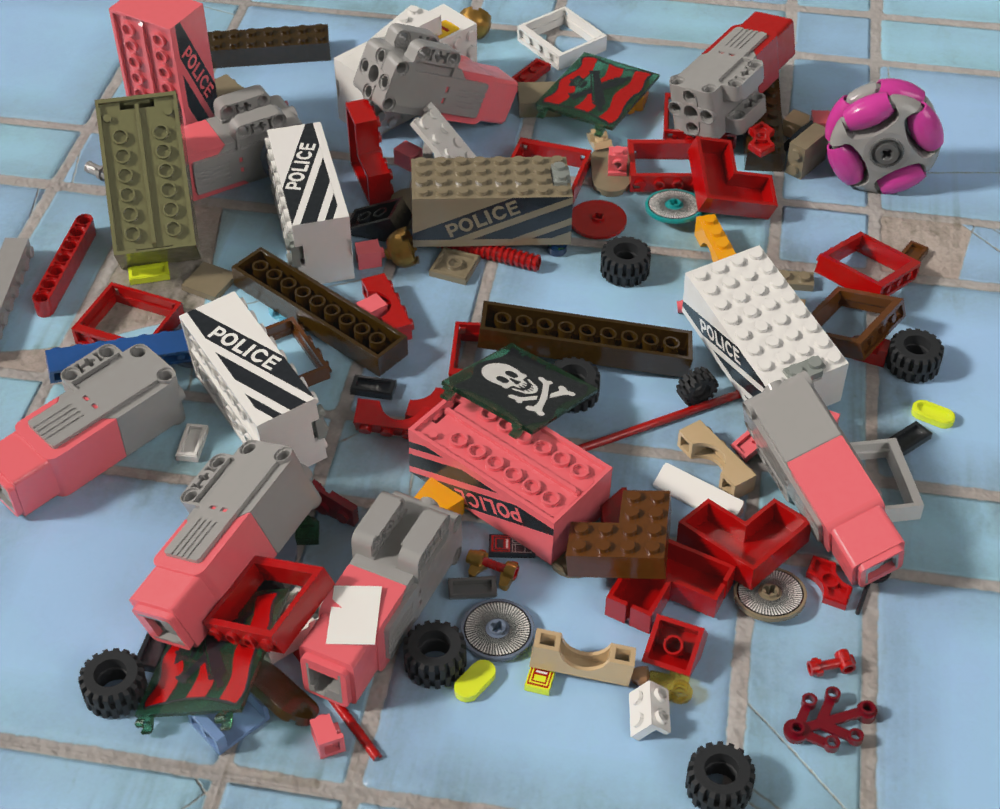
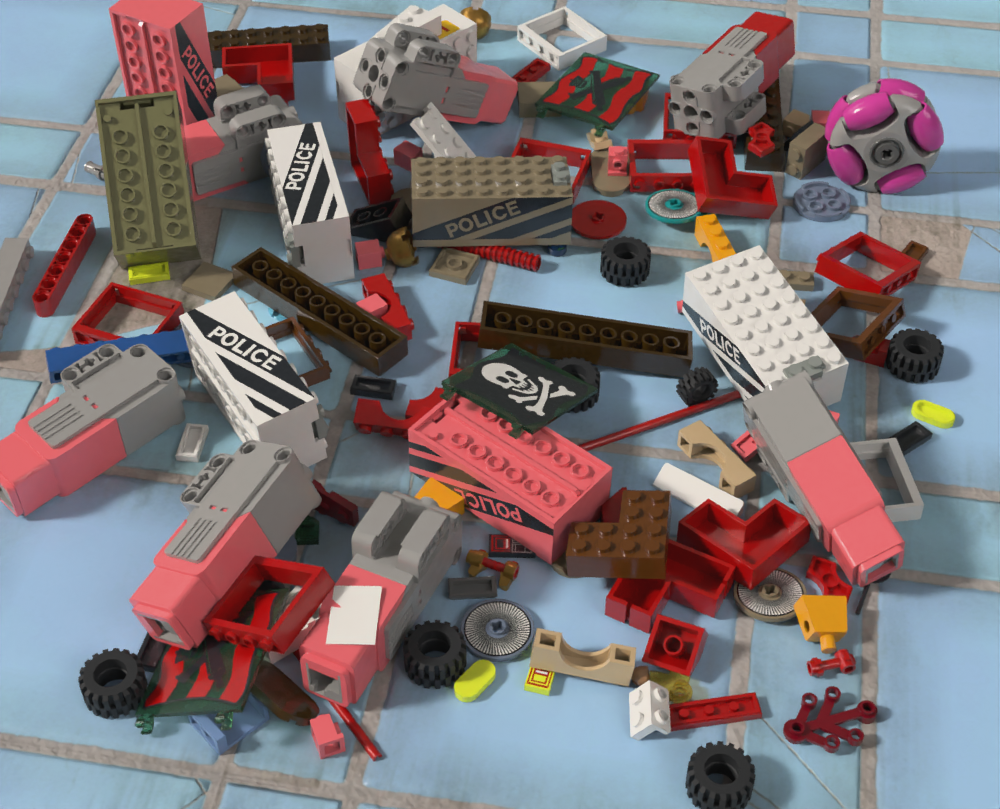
(266, 64): none -> red piece
(714, 711): none -> red tile
(821, 202): none -> sand blue tile
(822, 619): none -> light orange torso

